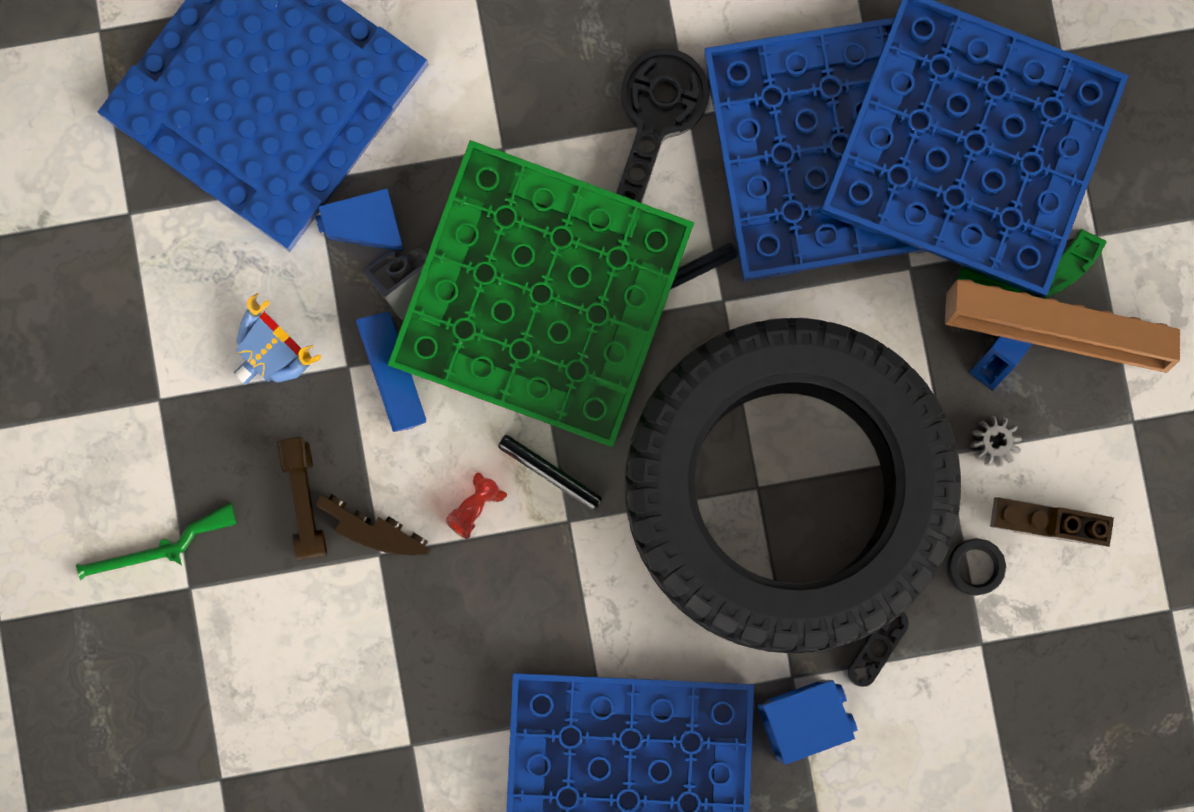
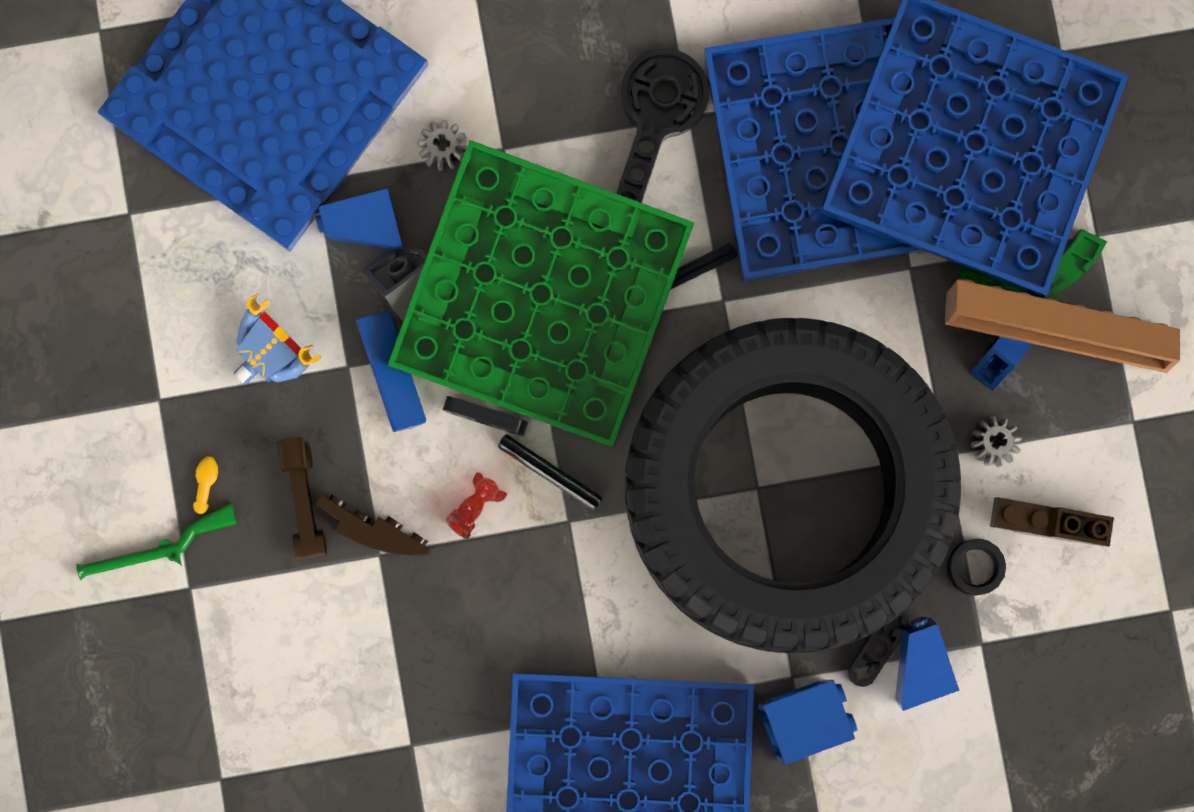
(205, 475): none -> yellow piece
(432, 151): none -> light grey gear
(485, 416): none -> black beam
(923, 665): none -> blue slope

